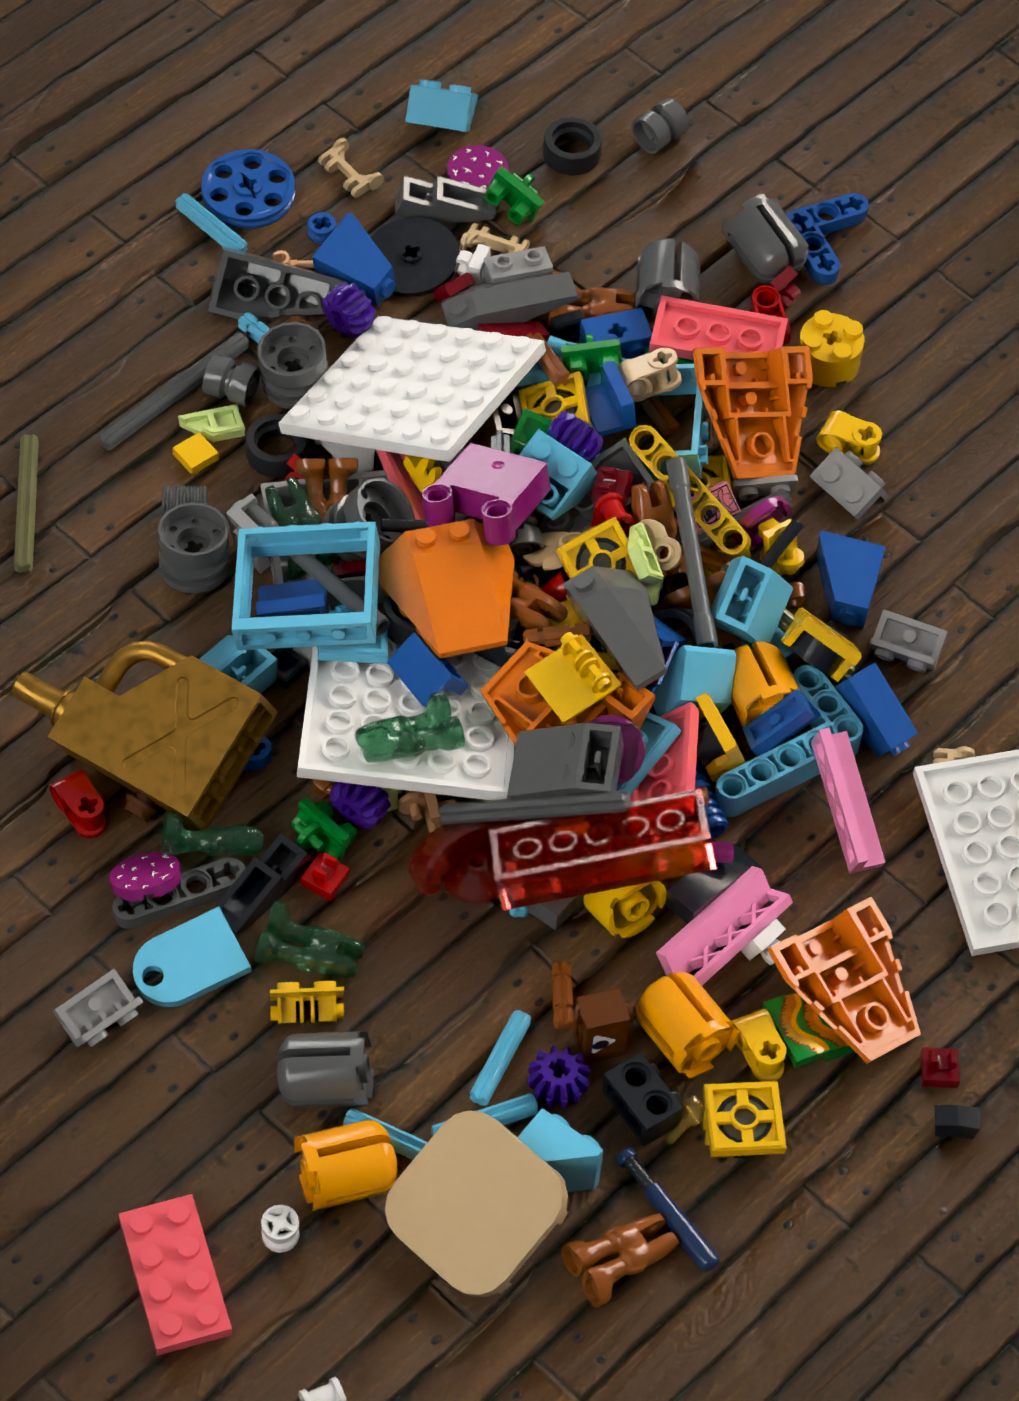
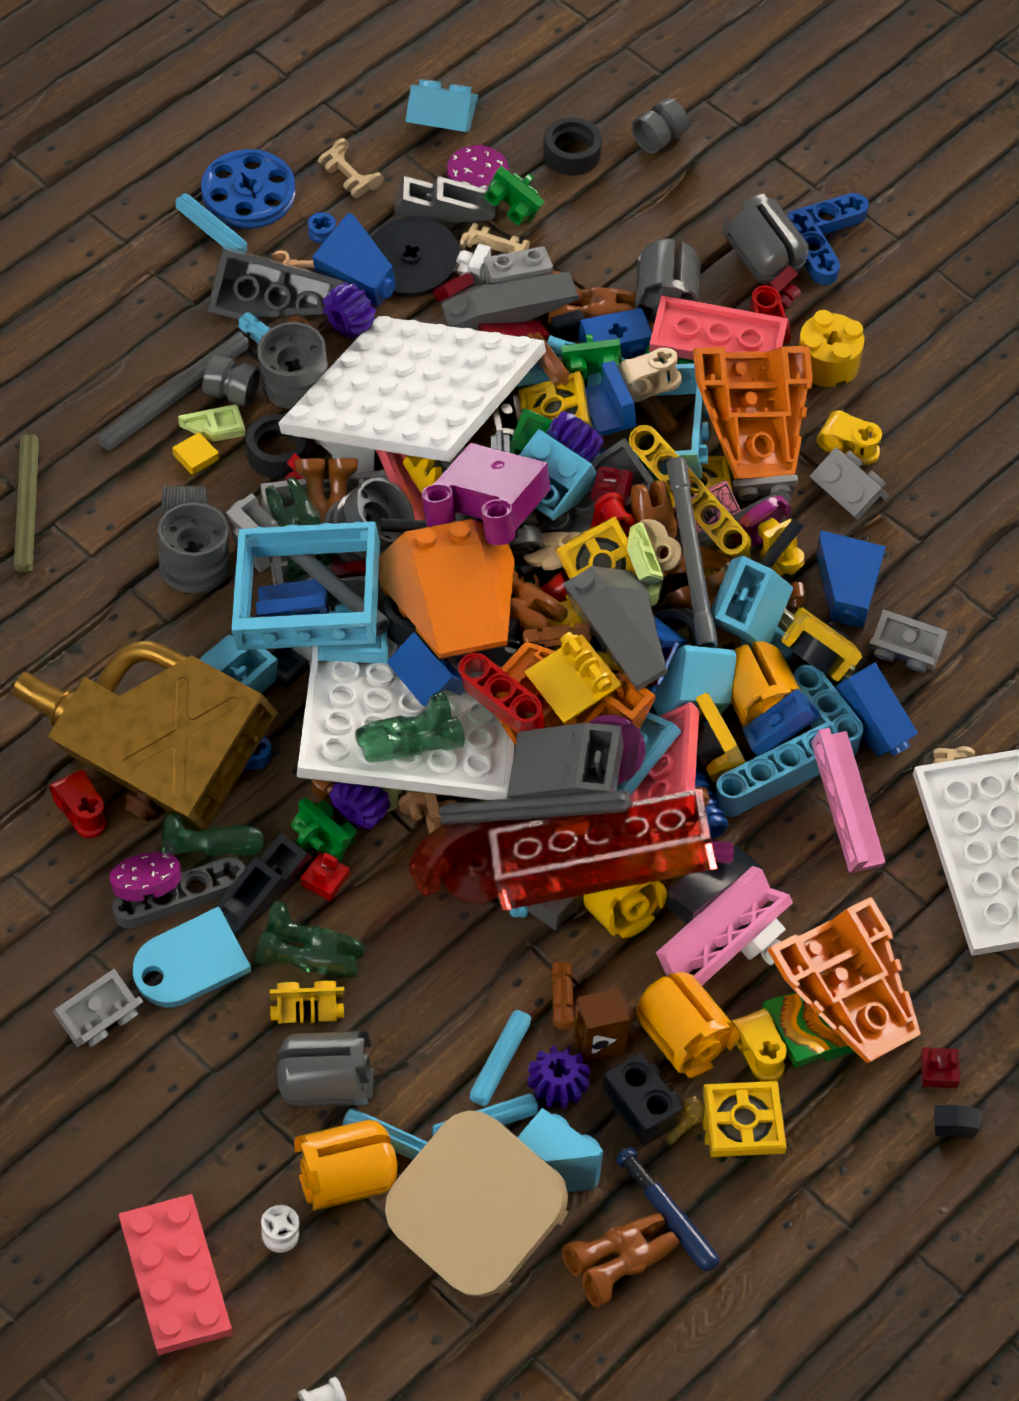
(495, 681): none -> red beam

